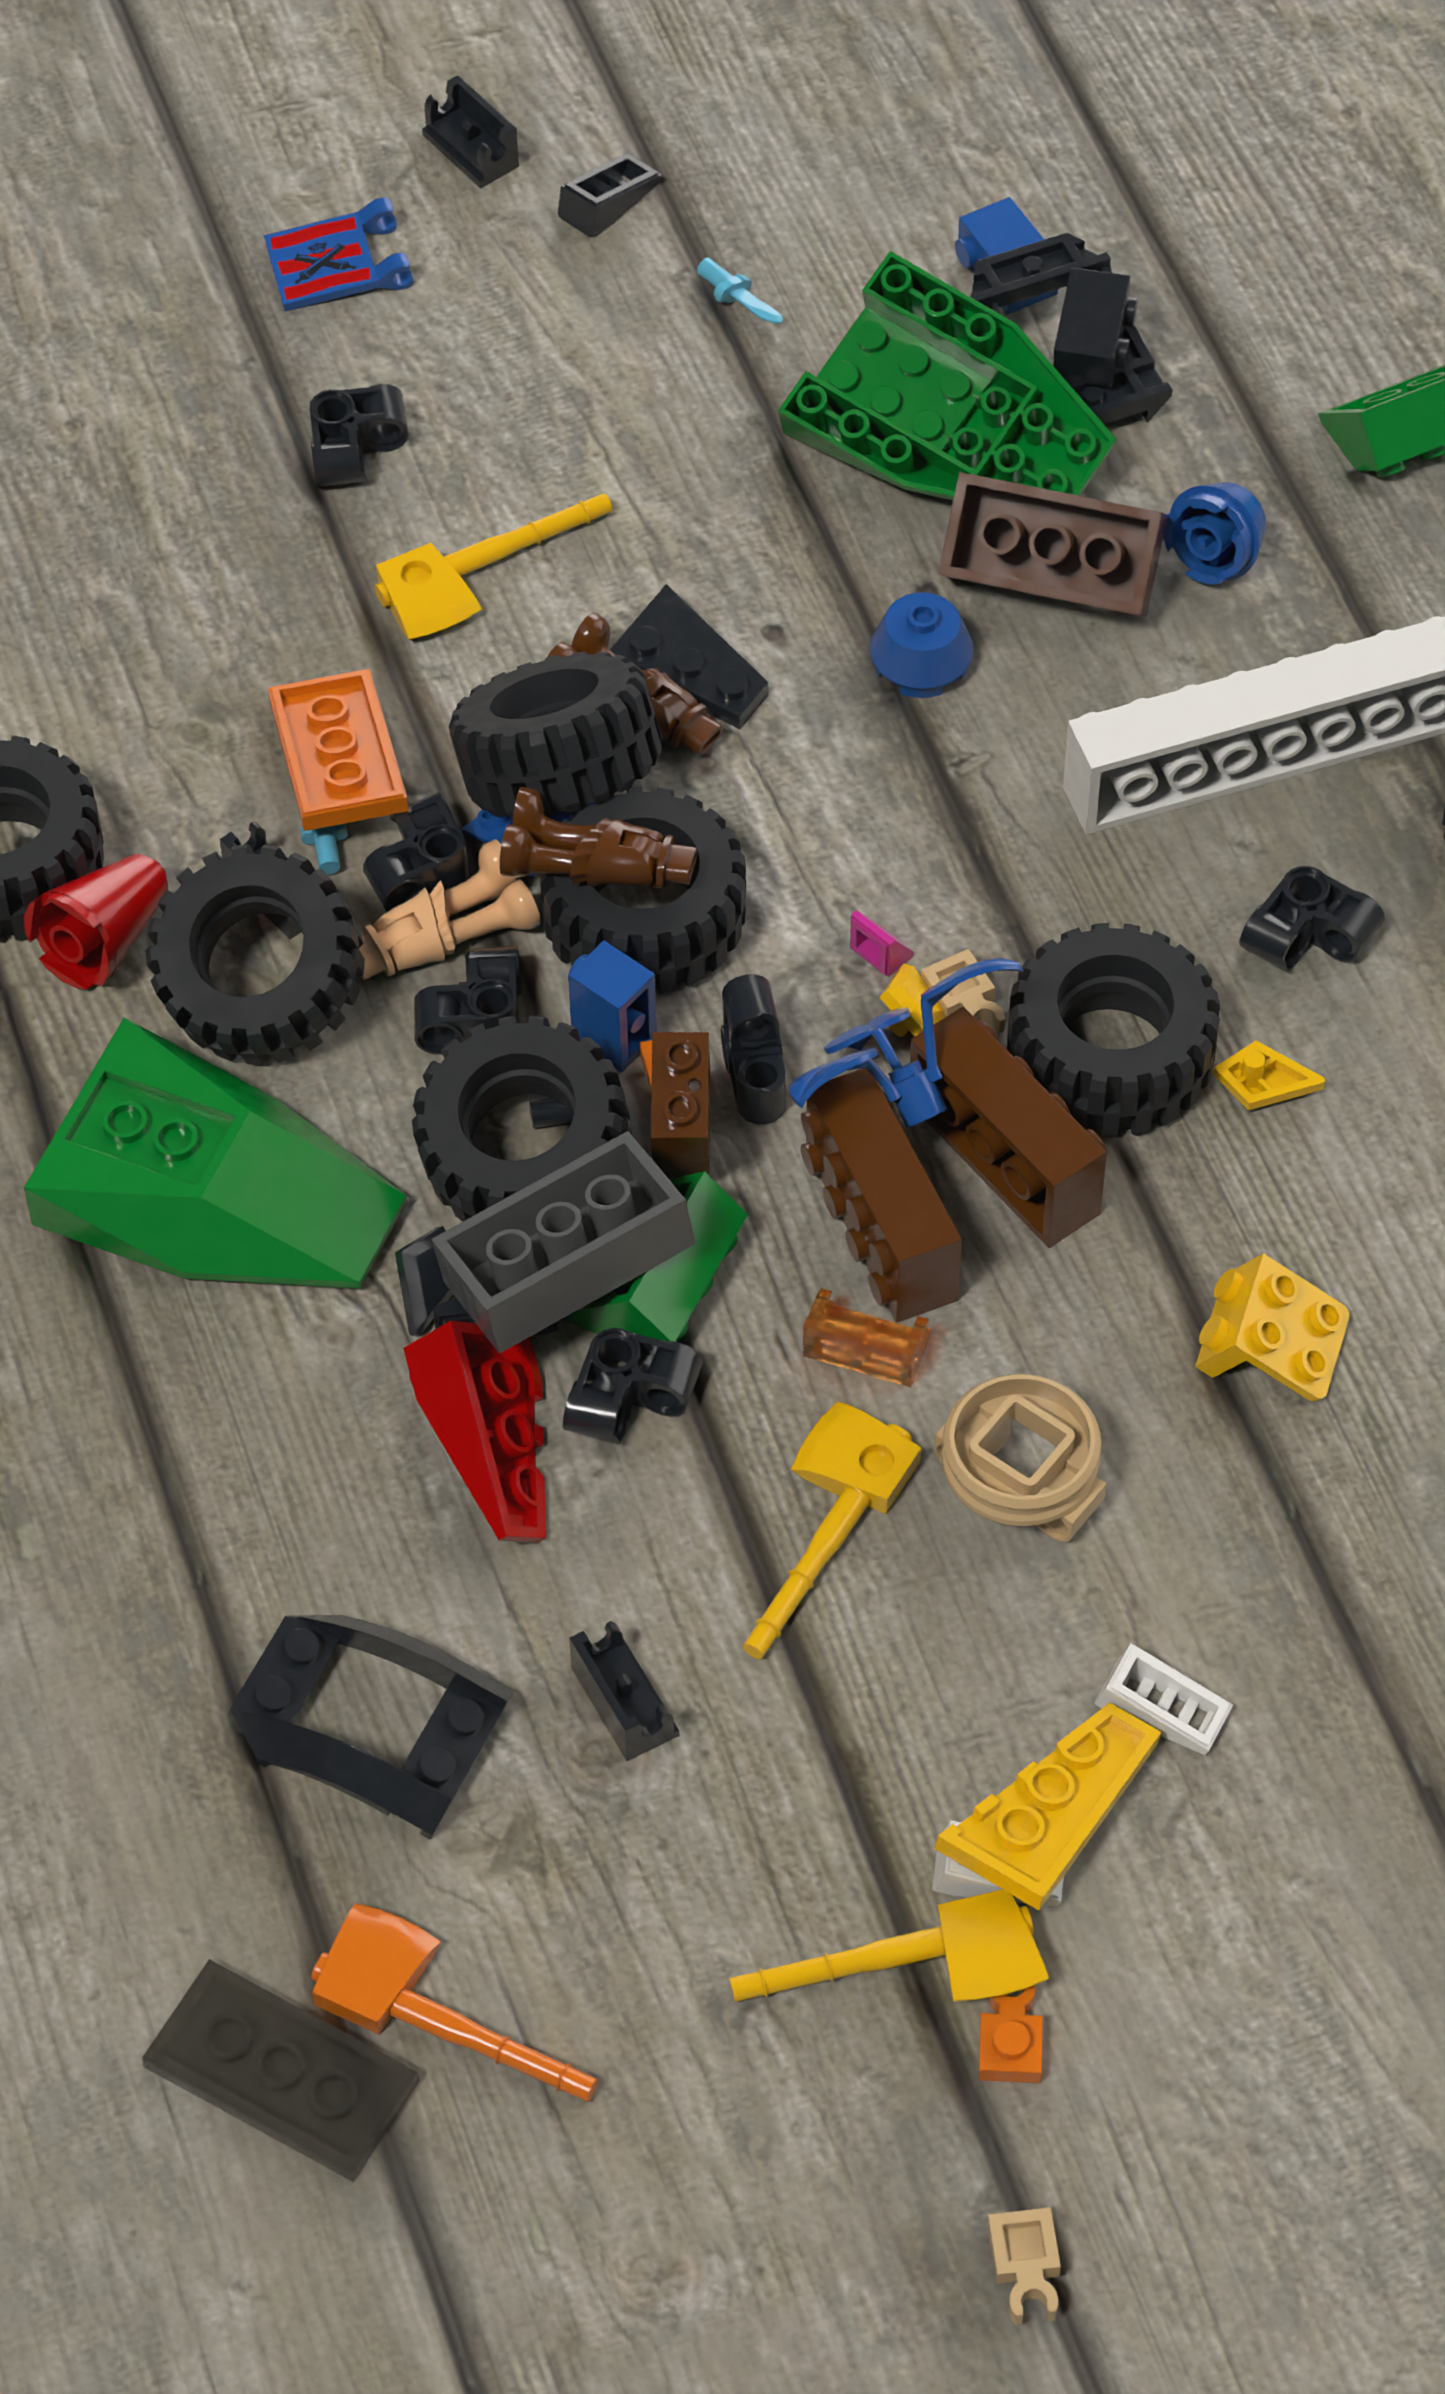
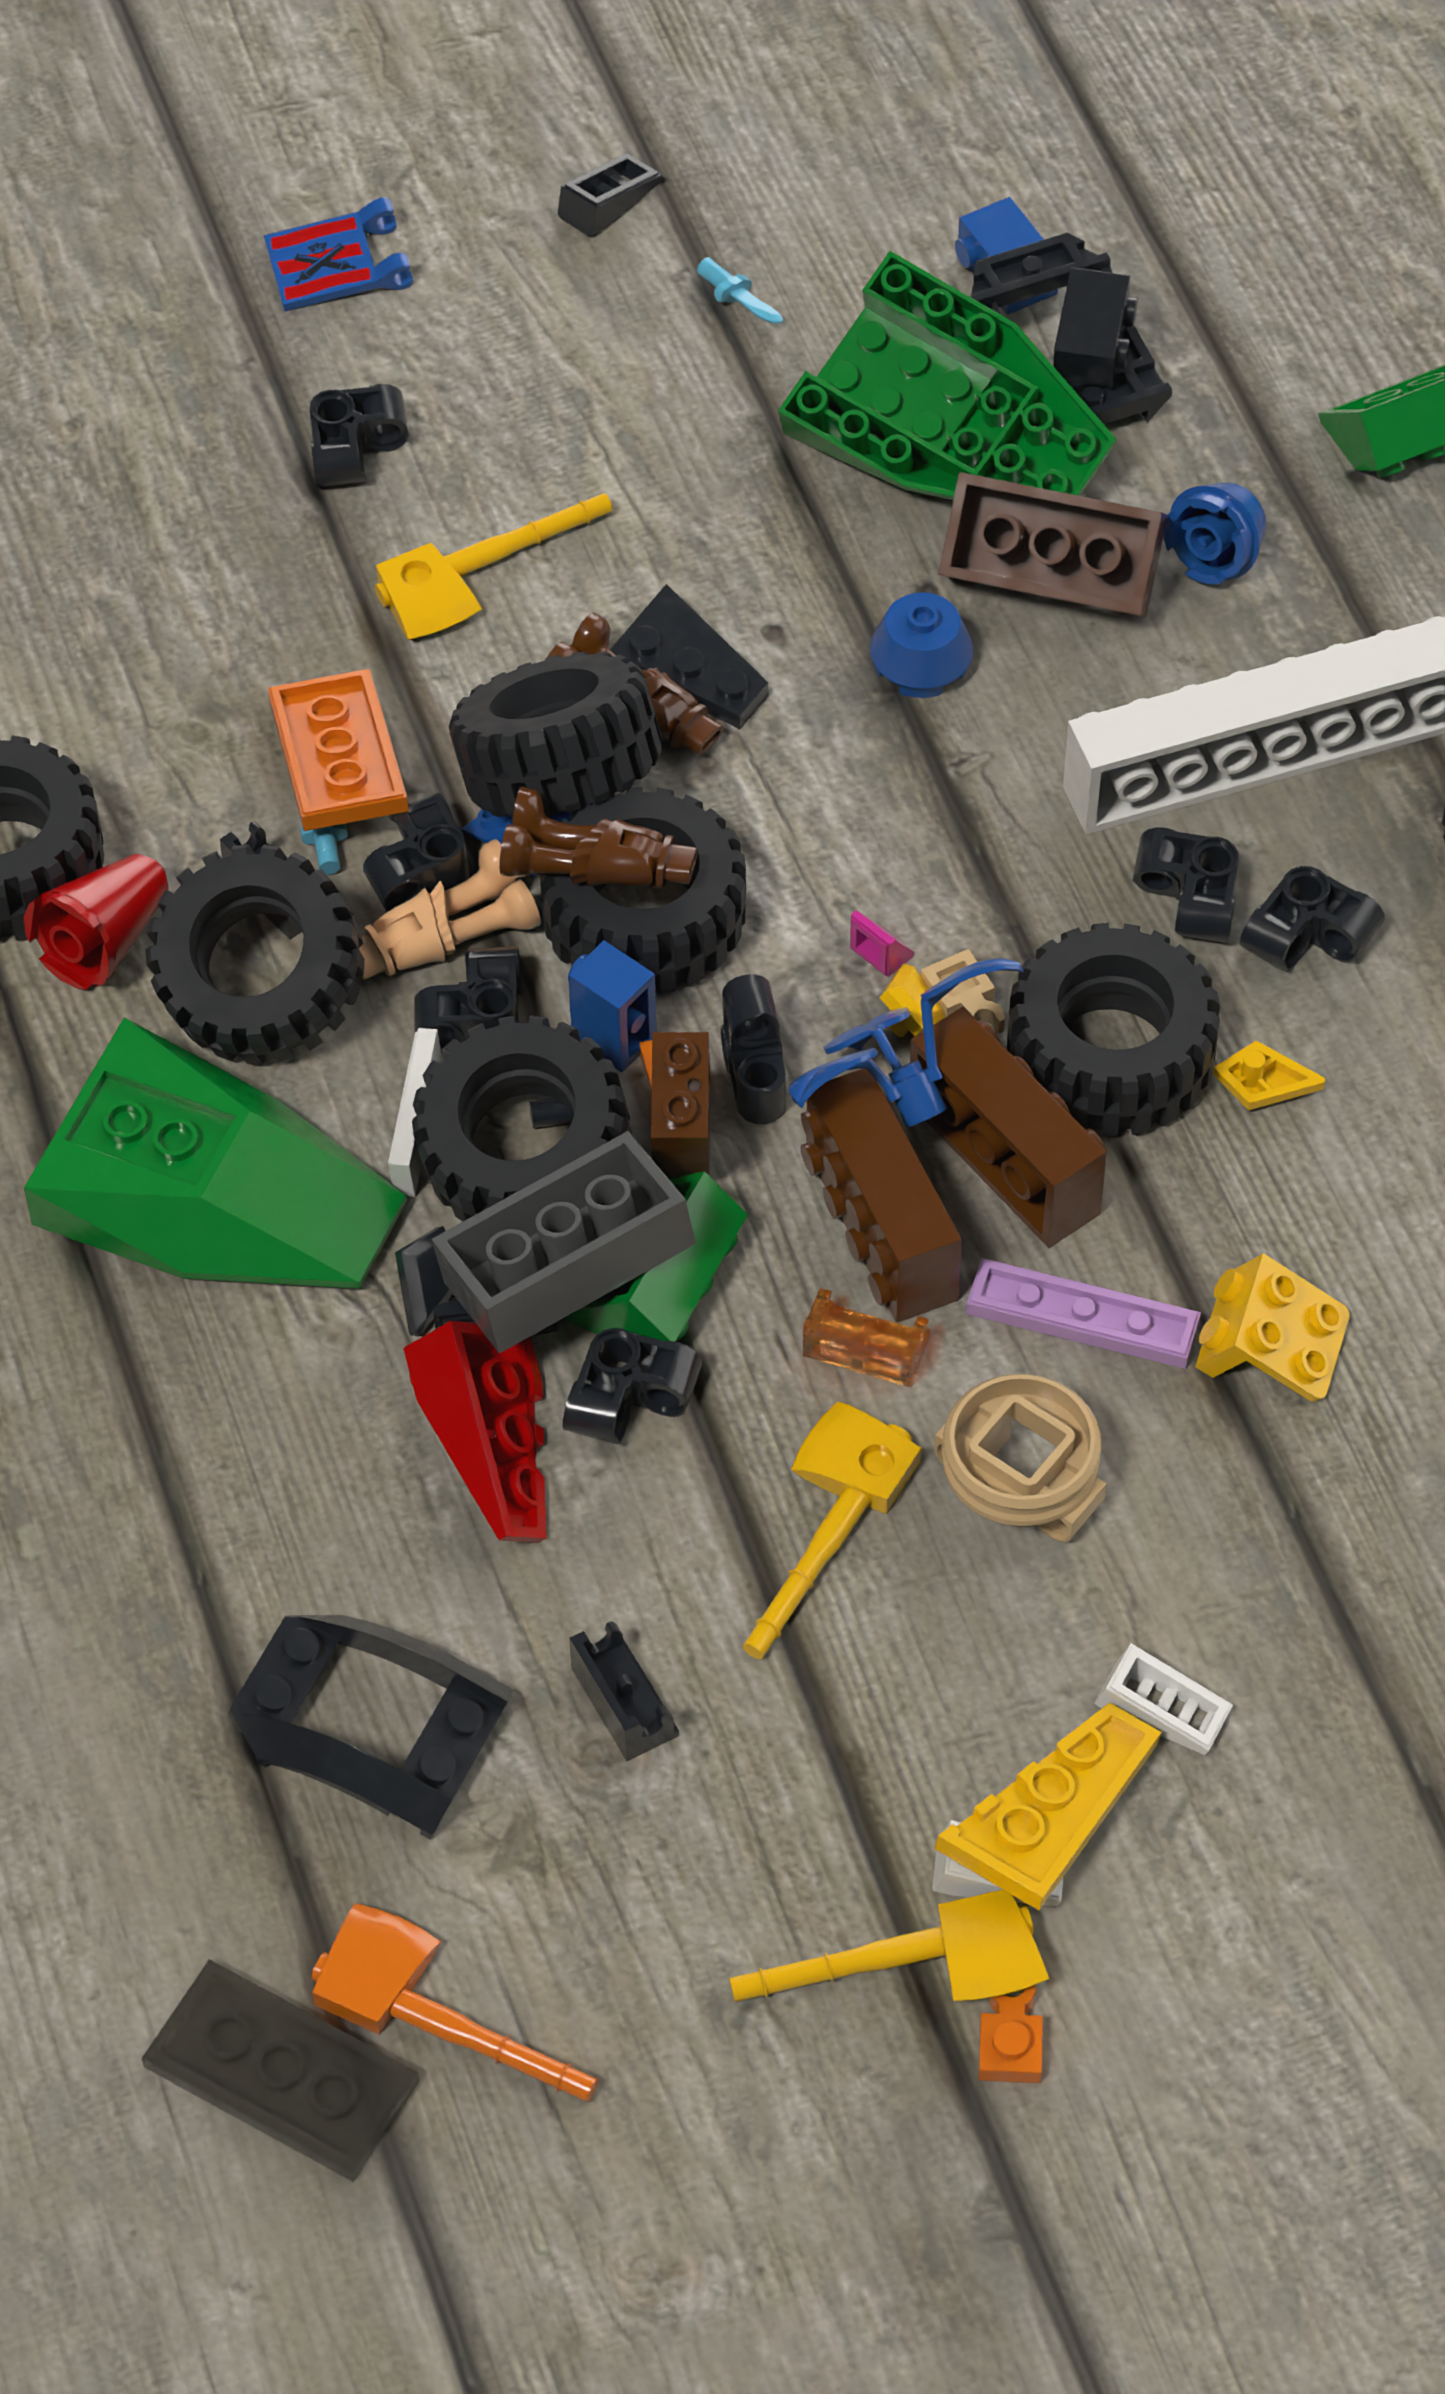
(404, 1156): none -> white tile
(471, 133): black hinge -> none
(1025, 2253): tan plate -> none
(1083, 1313): none -> lavender tile
(1179, 867): none -> black piece

